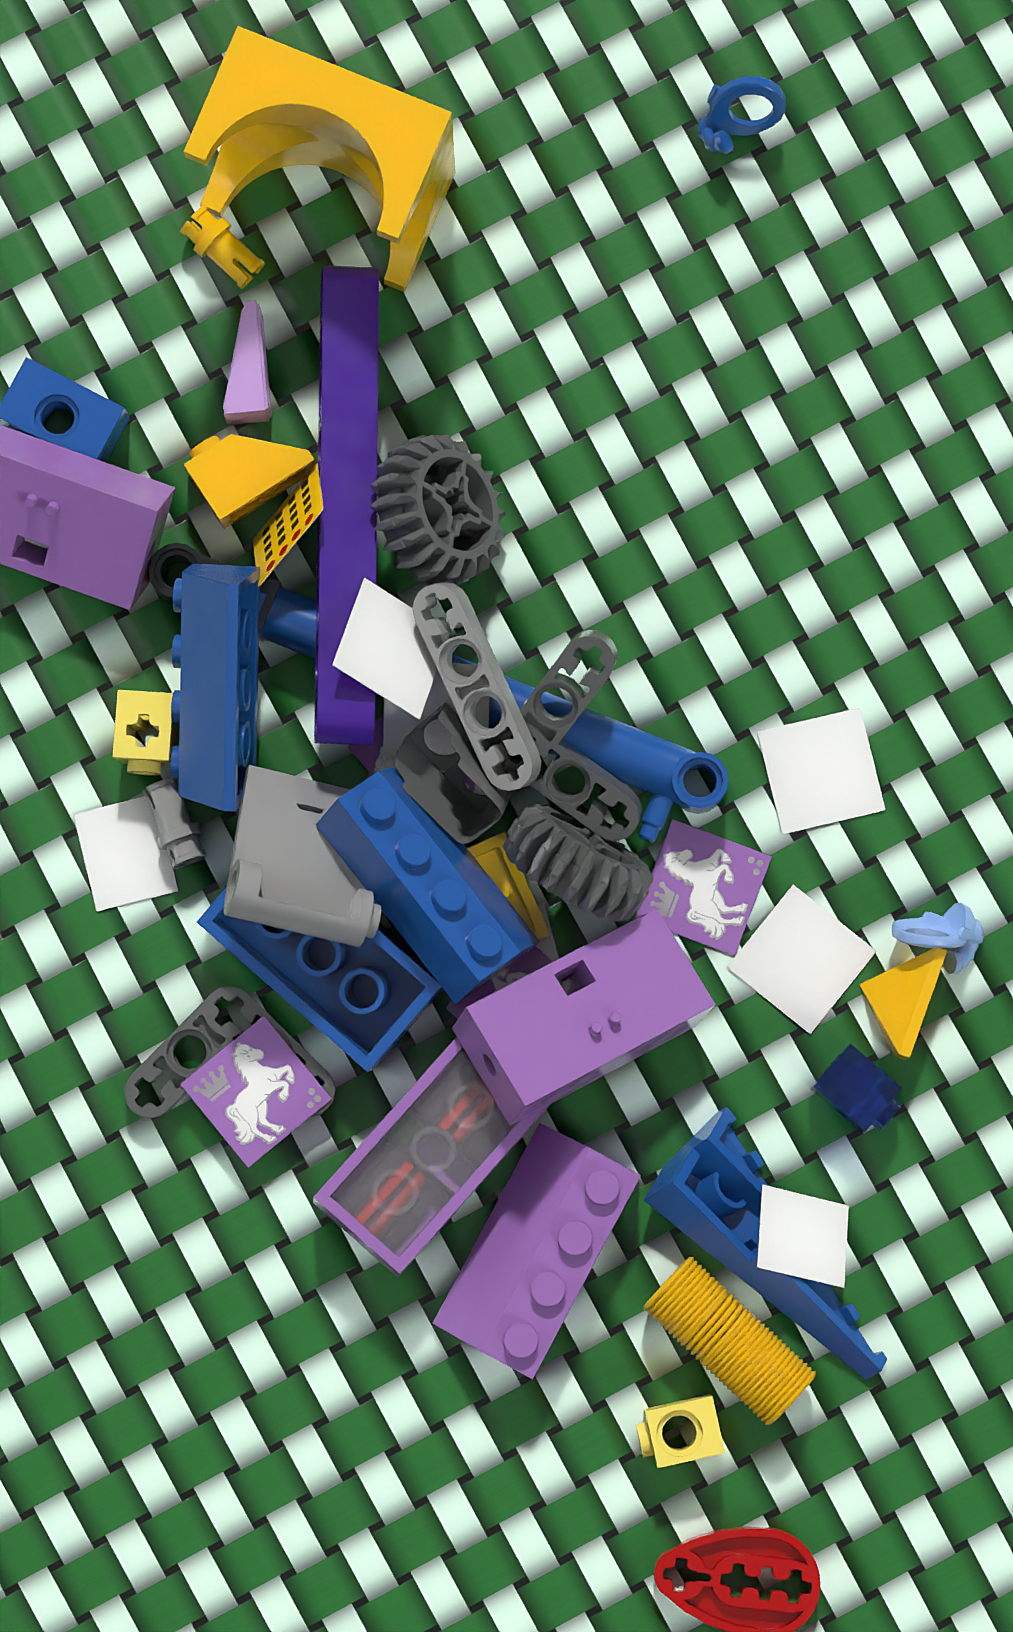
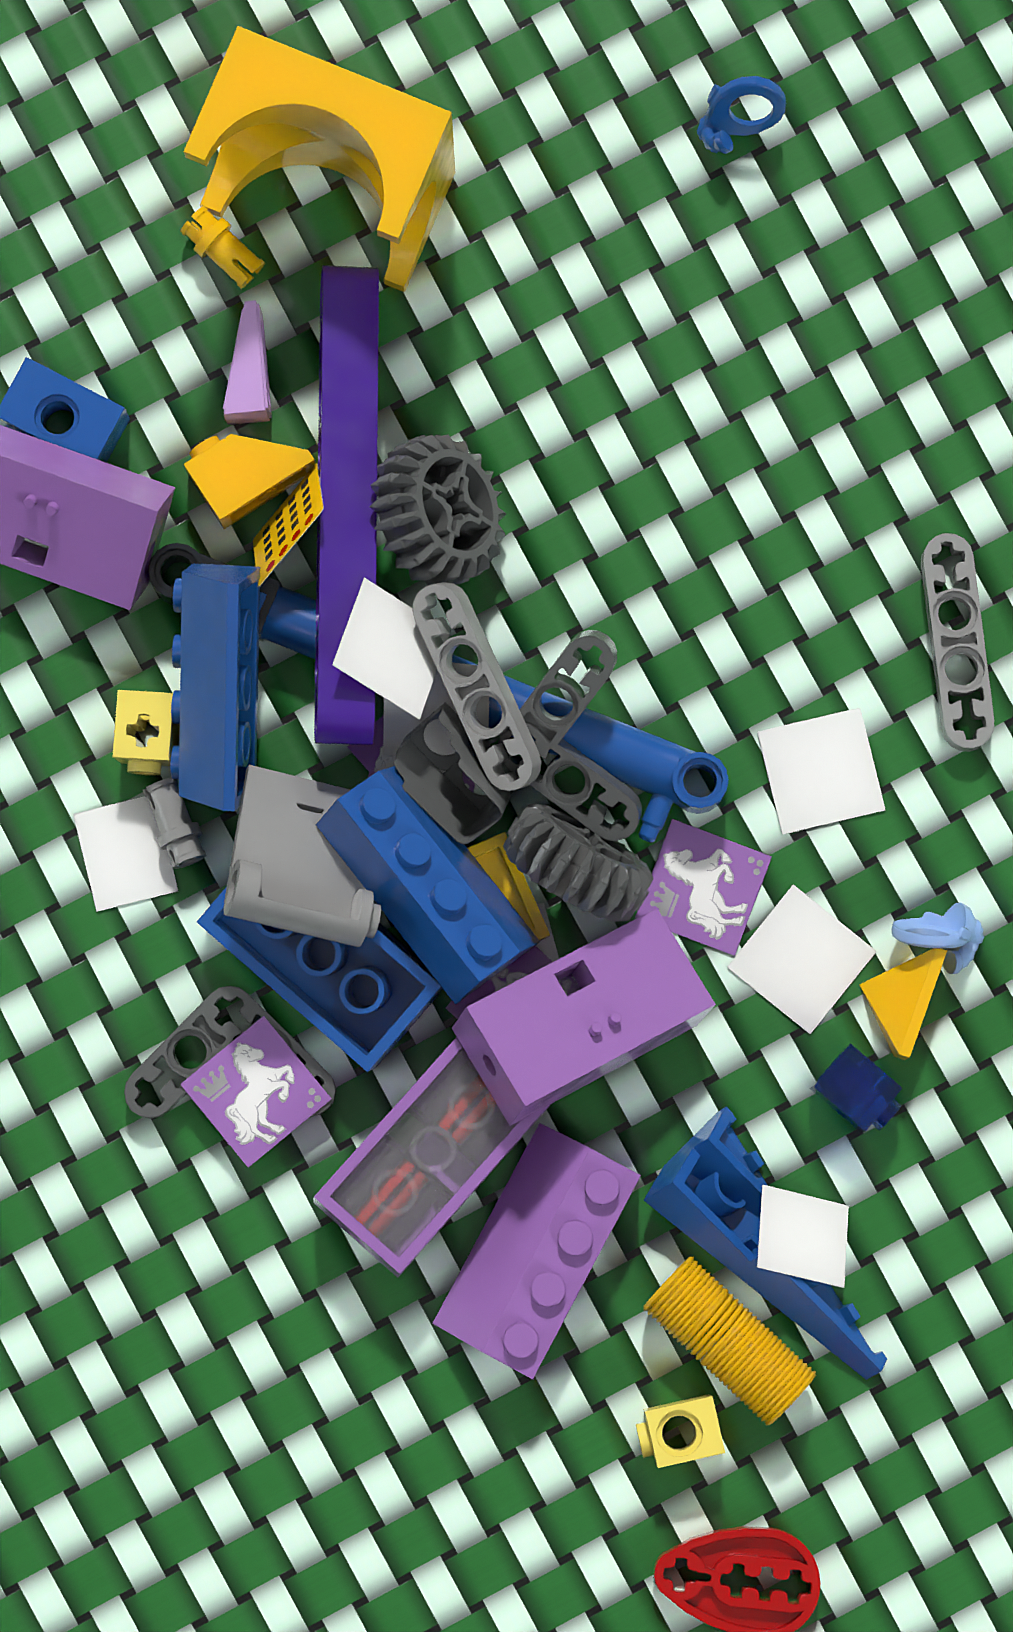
(965, 641): none -> light grey beam

